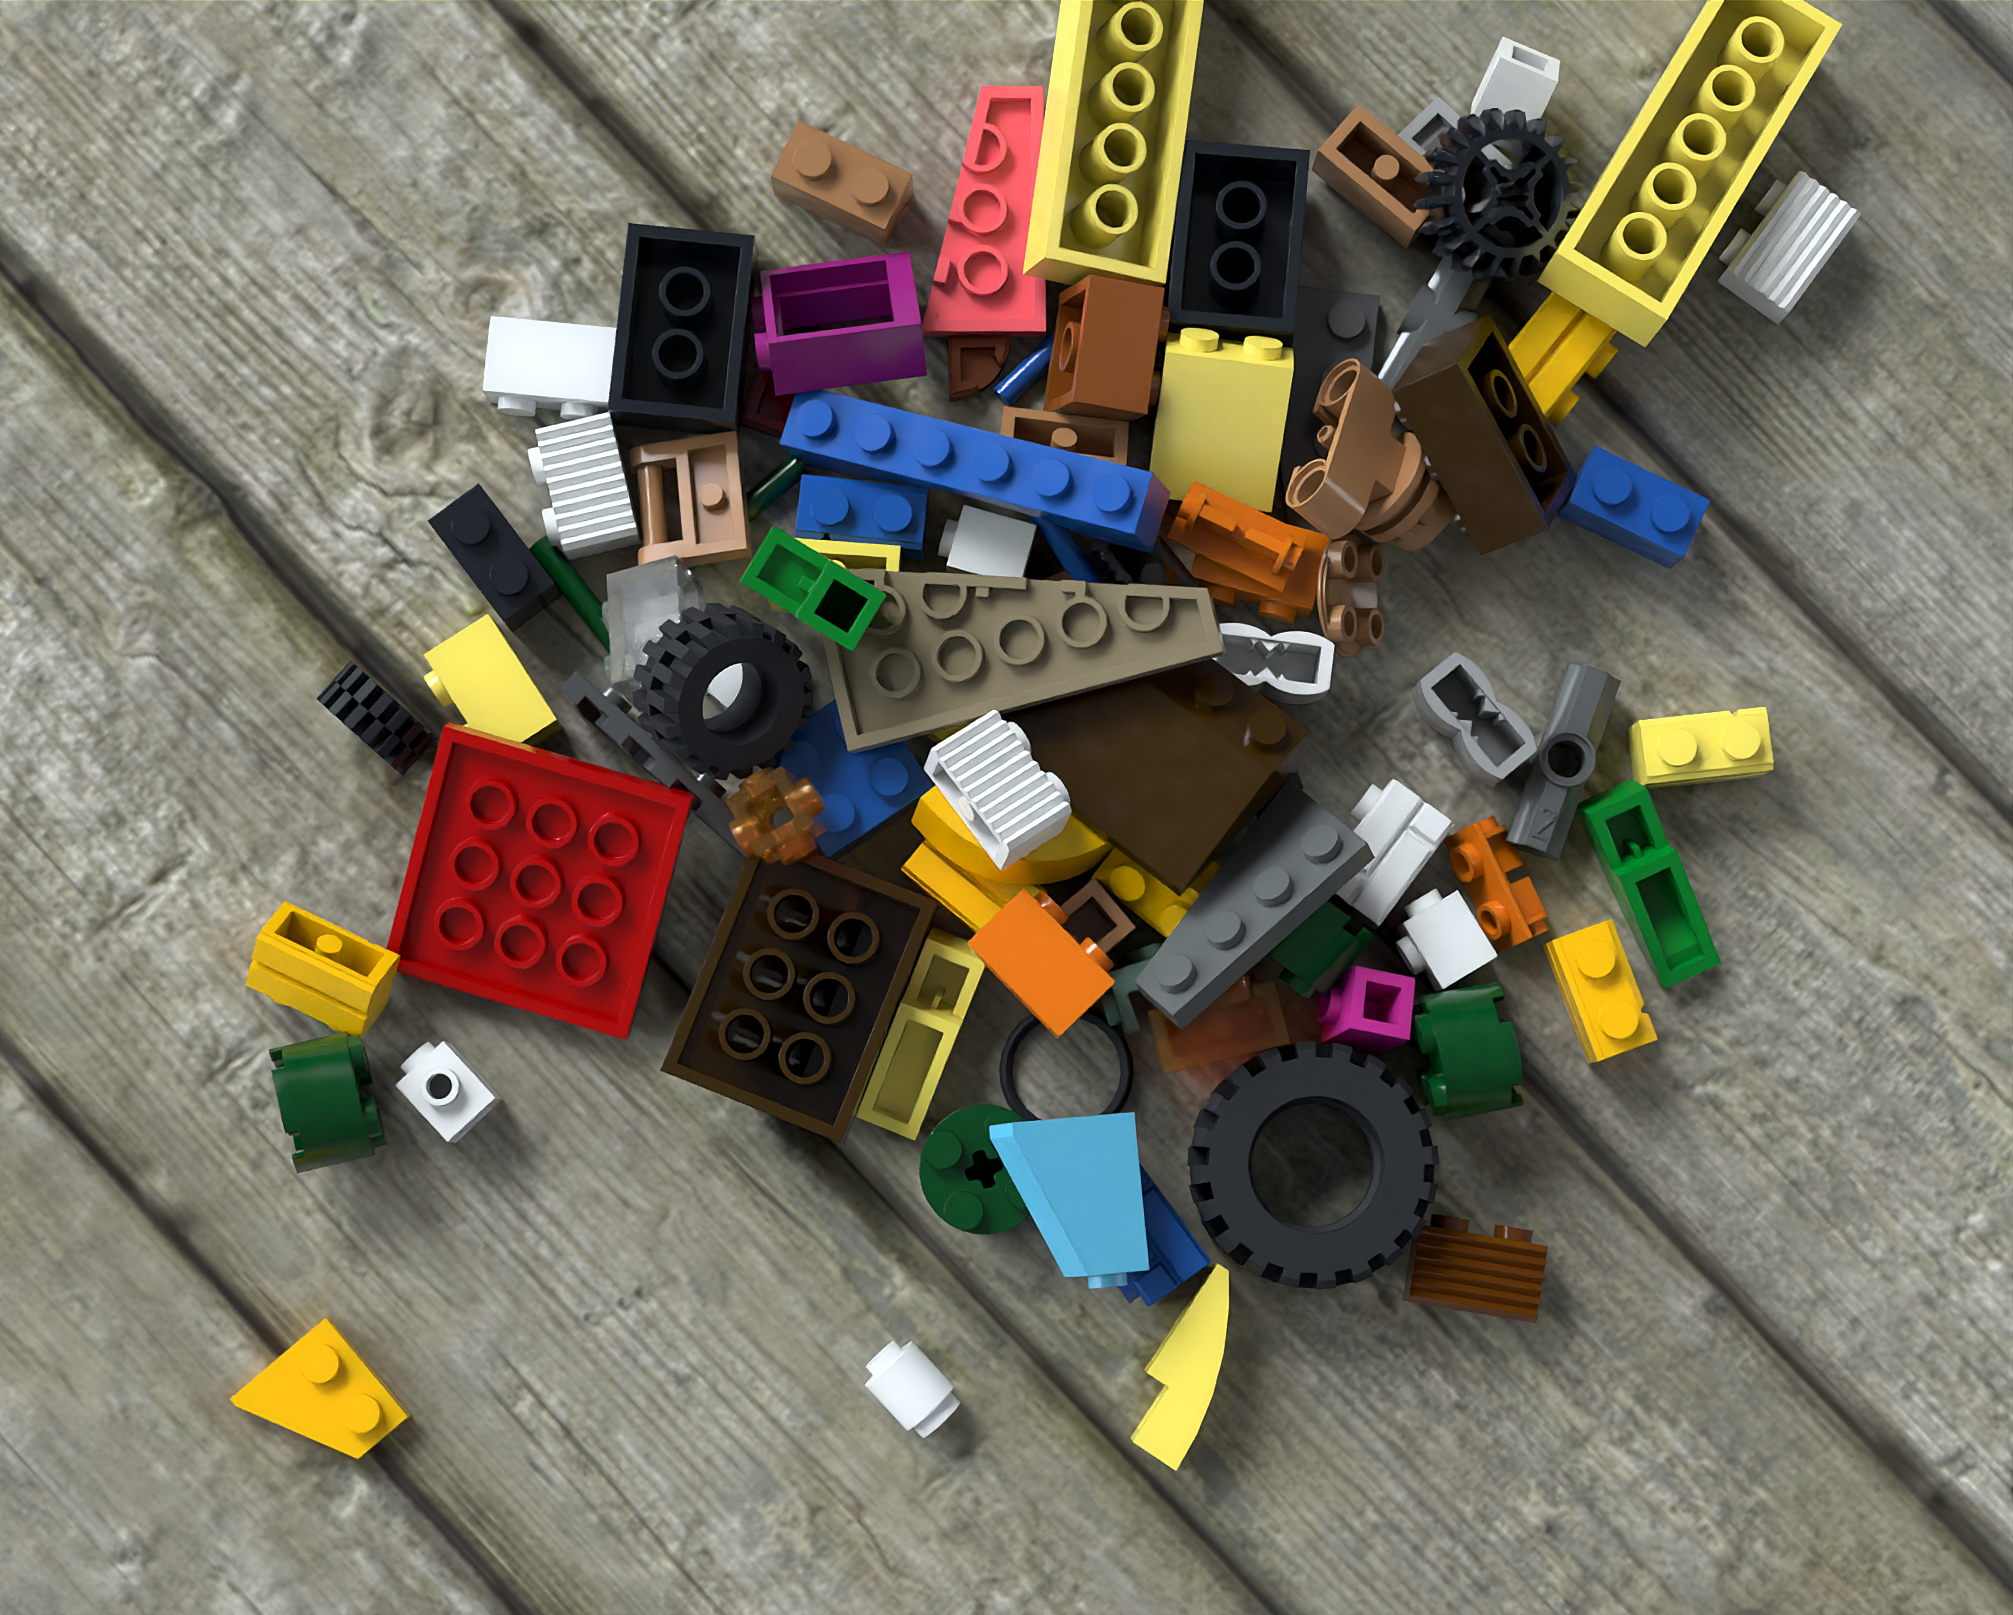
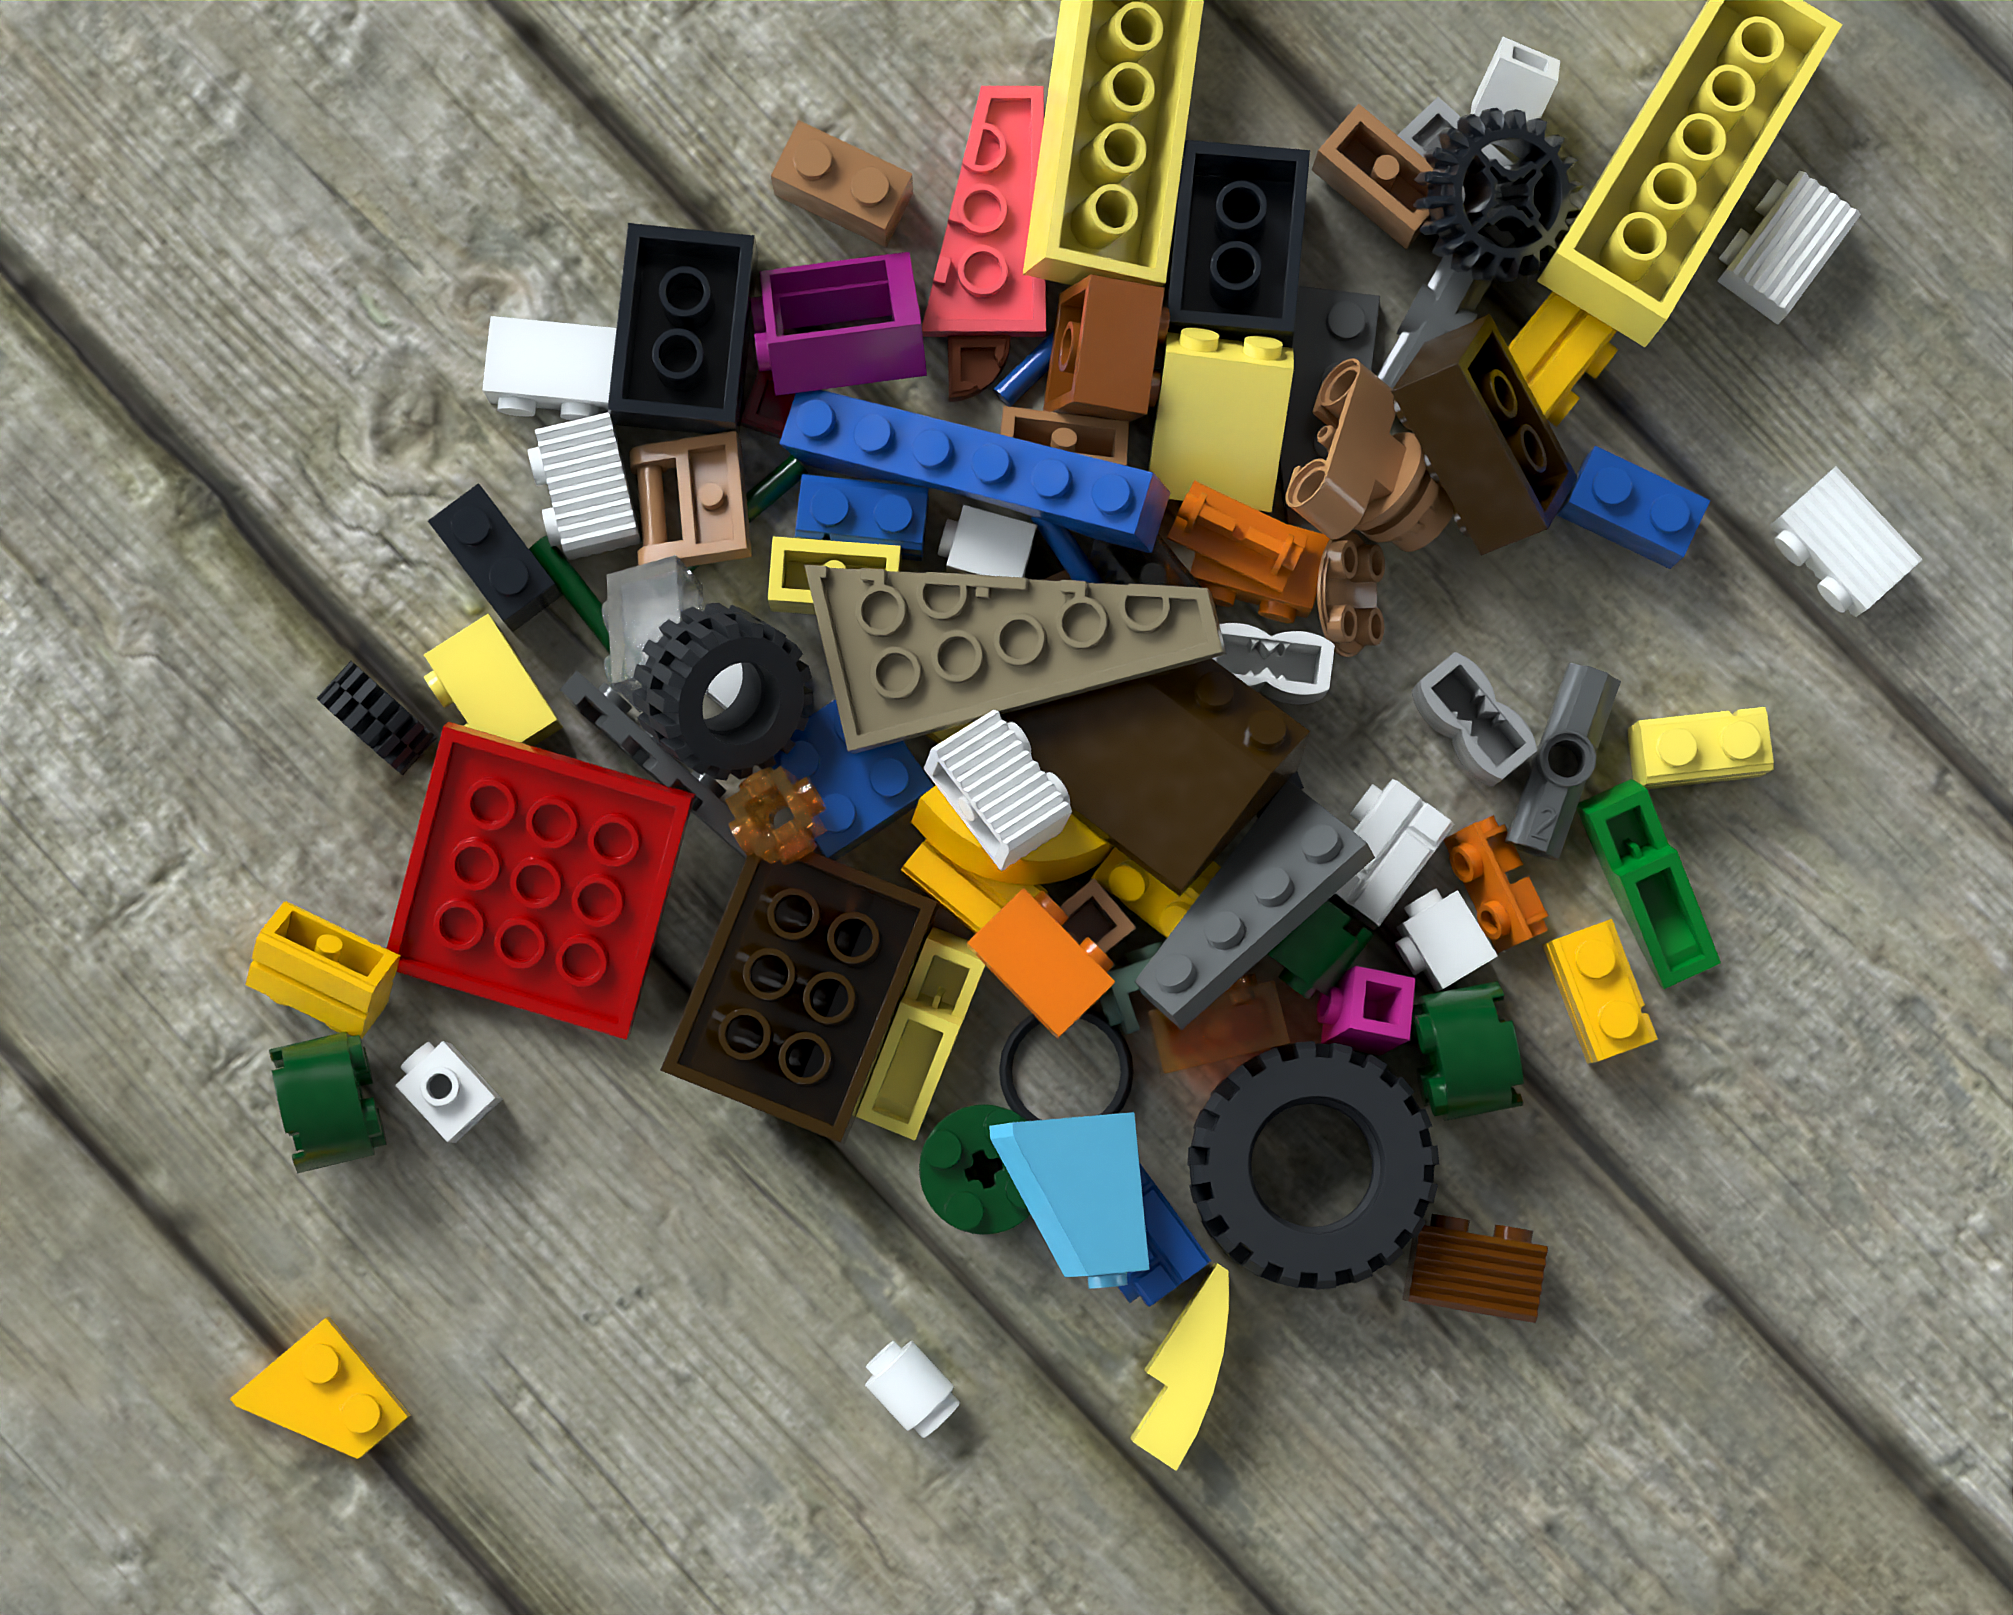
(813, 588): green brick -> none
(1844, 544): none -> white brick

